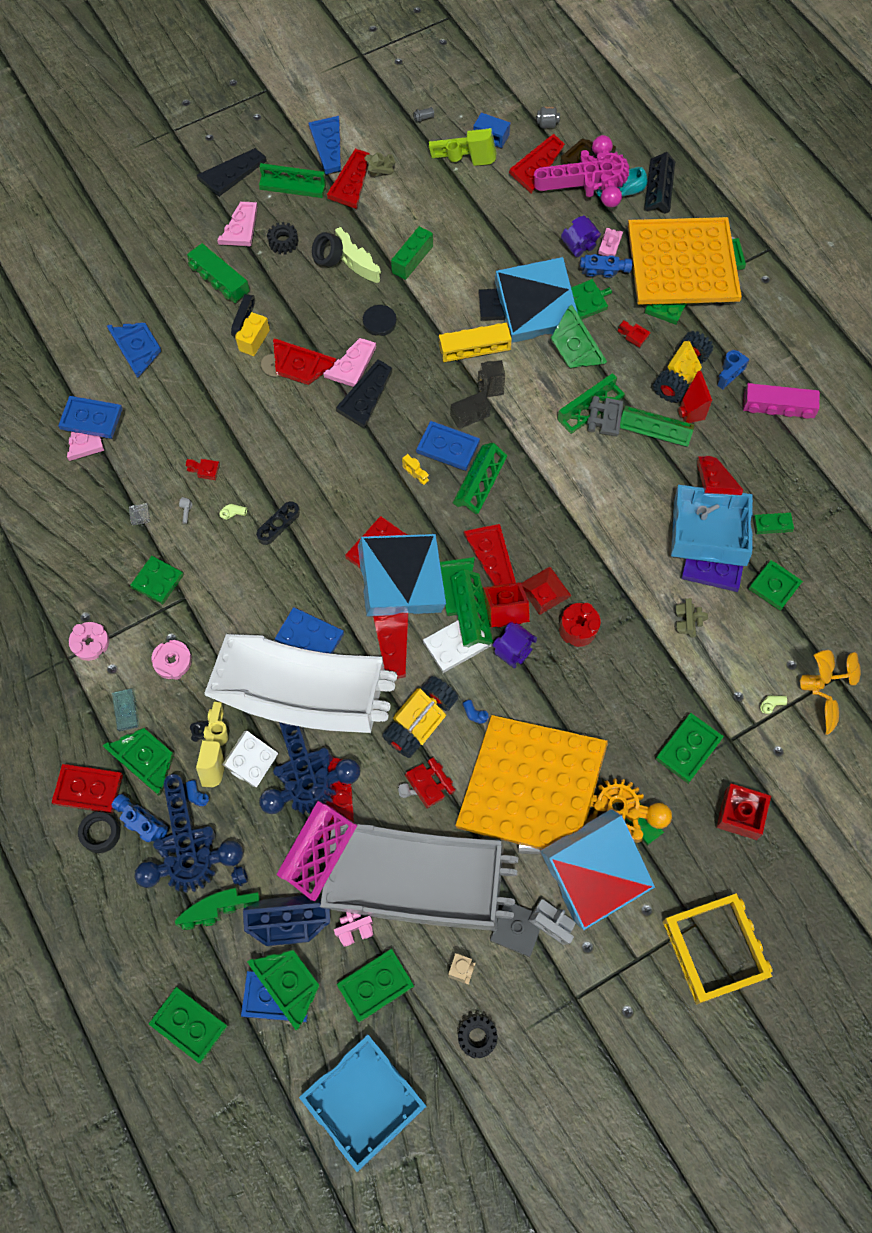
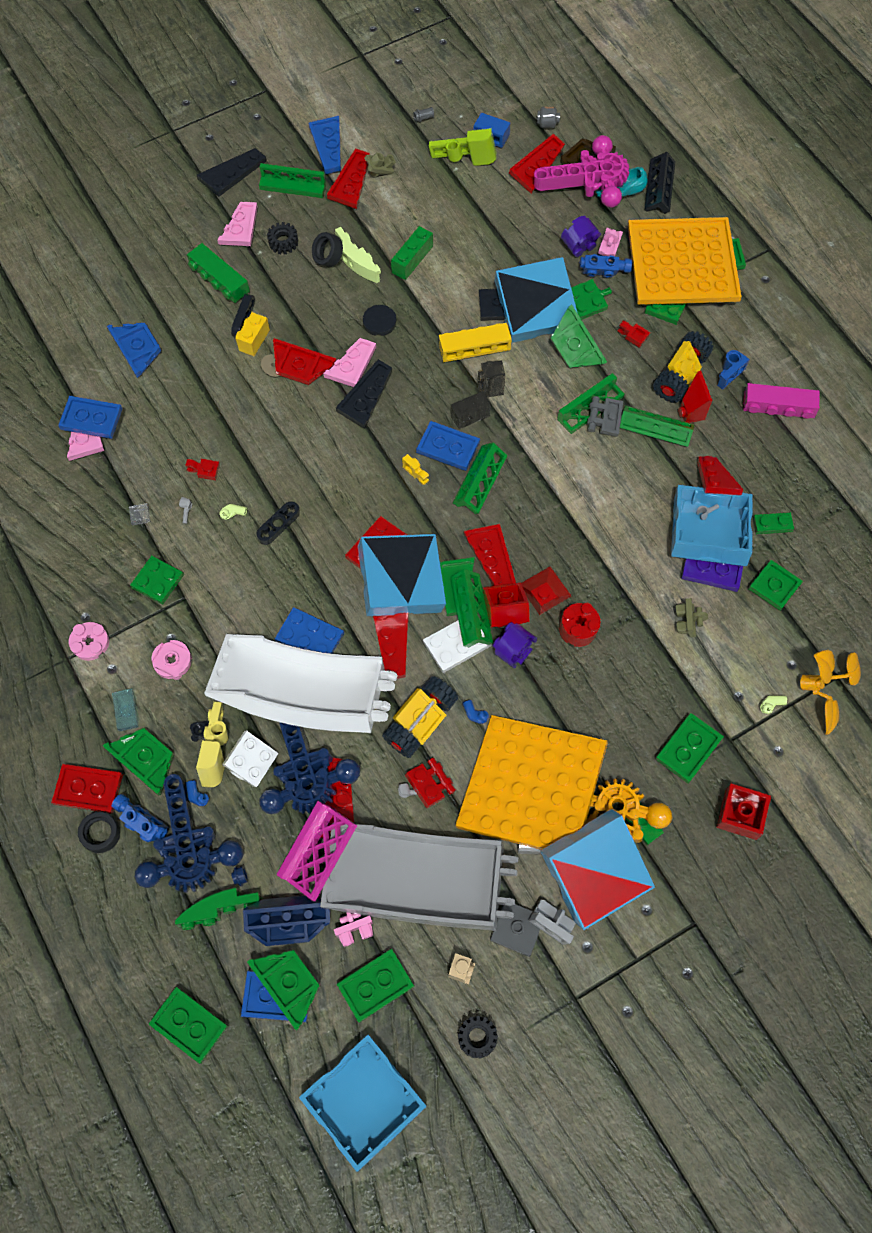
(685, 959): yellow window -> none

